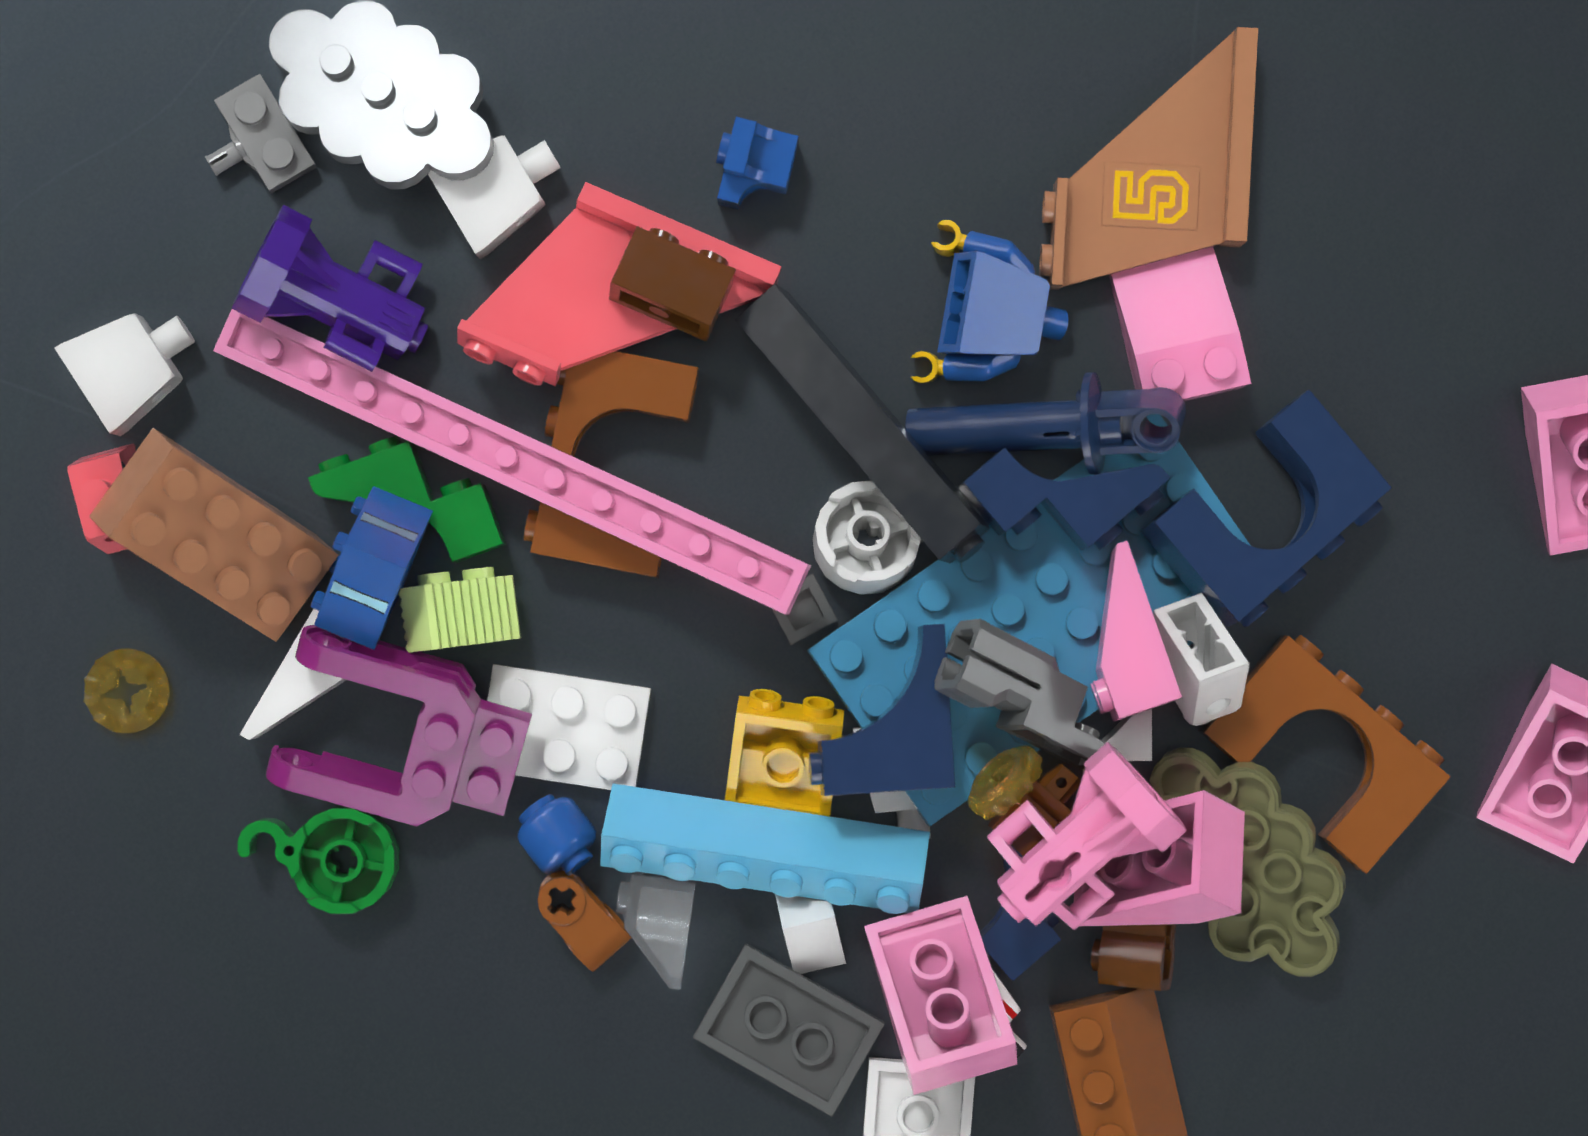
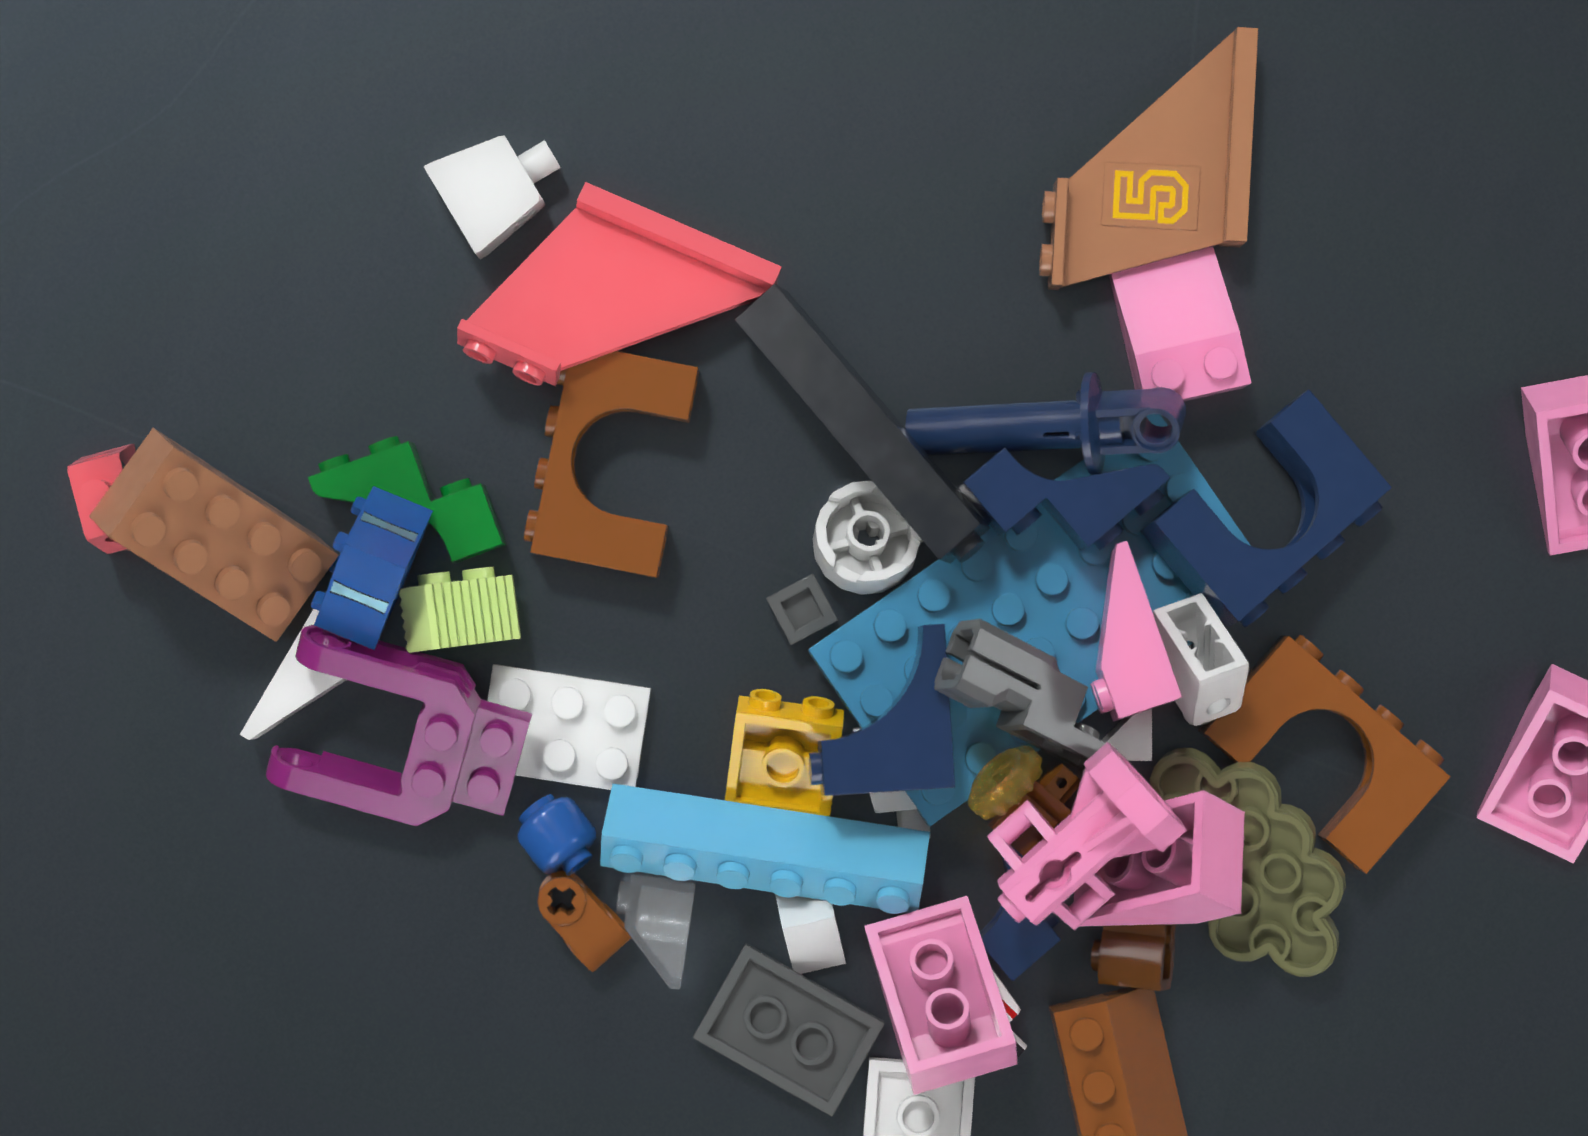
(126, 367): white torso -> none
(146, 705): clear yellow gear -> none
(260, 136): light grey plate -> none
(300, 278): dark purple piece -> none
(310, 857): green piece -> none
(381, 94): plate -> none
(517, 461): bright pink plate -> none
(672, 282): reddish brown brick -> none
(754, 161): blue brick -> none
(991, 309): torso -> none

